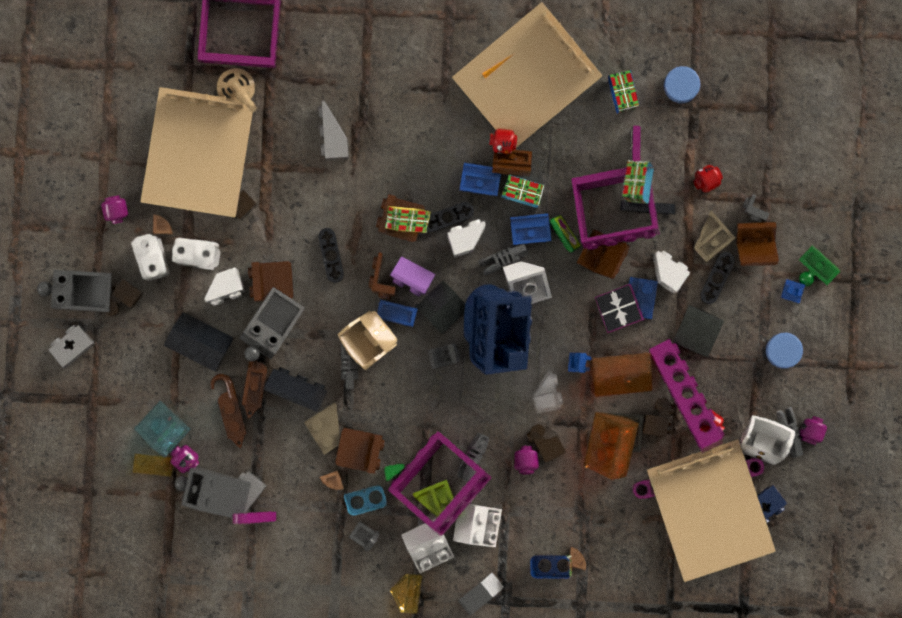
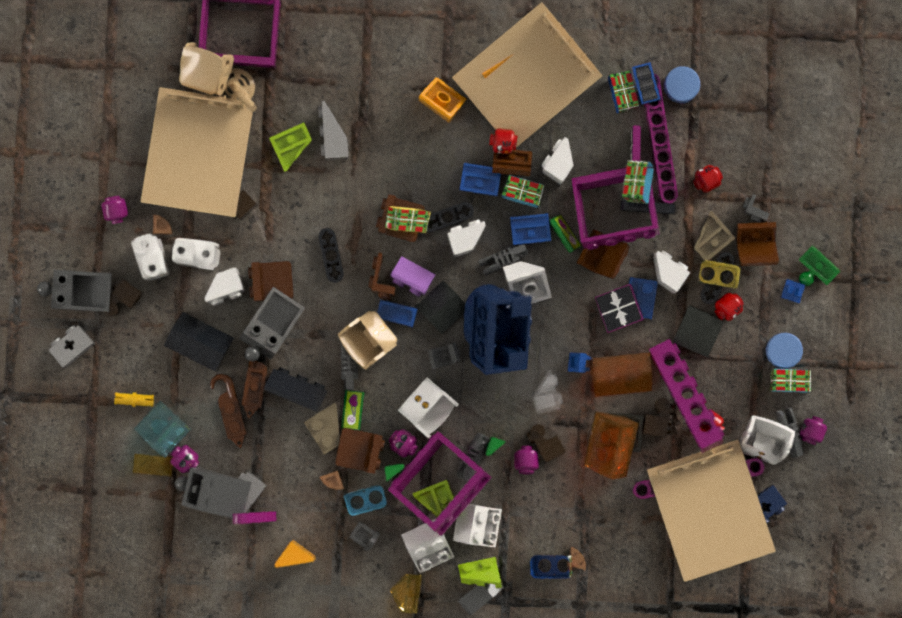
(134, 399): none -> yellow pin
(204, 69): none -> tan piece
(290, 144): none -> lime wing
(294, 555): none -> light orange slope
(353, 410): none -> slope
(403, 443): none -> magenta head
(427, 407): none -> white piece
(442, 99): none -> light orange slope
(480, 572): none -> lime wing
(493, 445): none -> green slope
(560, 163): none -> white slope
(645, 83): none -> tile
(661, 148): none -> magenta beam
(718, 270): none -> light yellow piece
(729, 306): none -> red head
(790, 380): none -> piece

